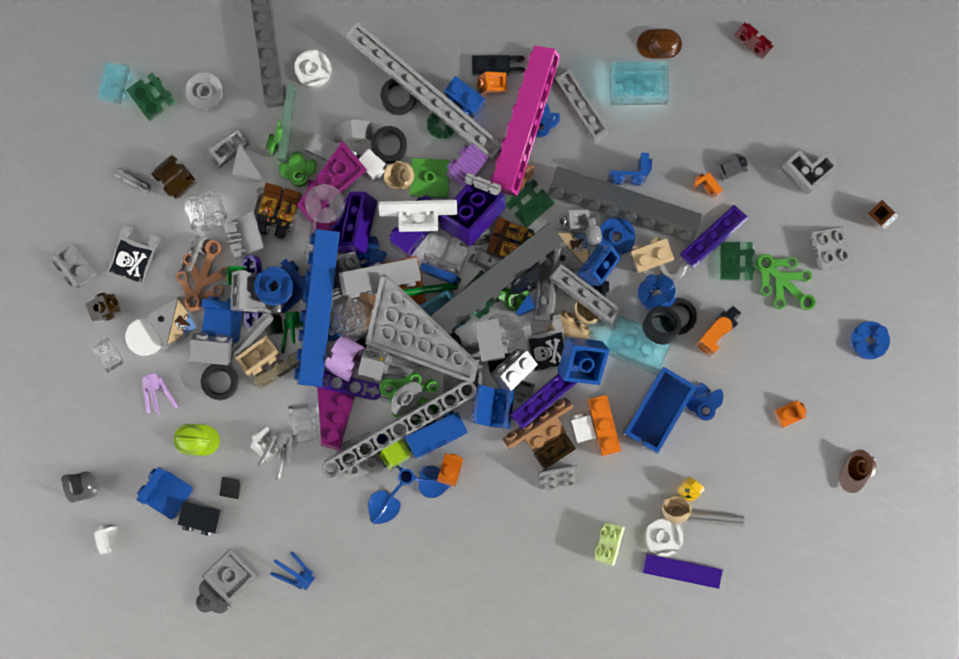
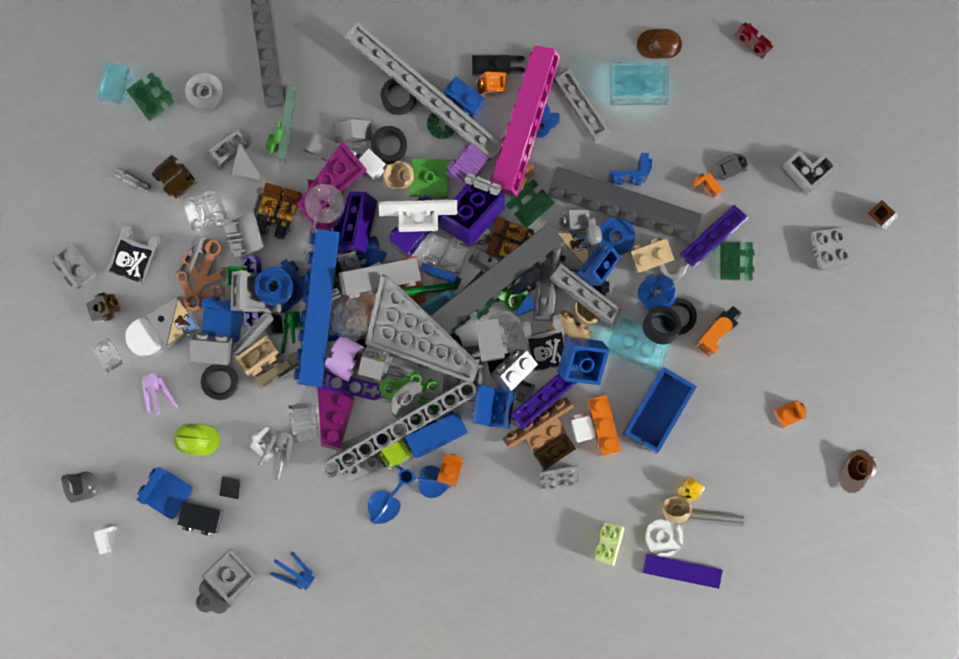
(297, 166): bright green plate -> none
(312, 68): white tile -> none
(705, 399): blue plate -> none
(782, 279): bright green plant -> none
(861, 347): blue plate -> none

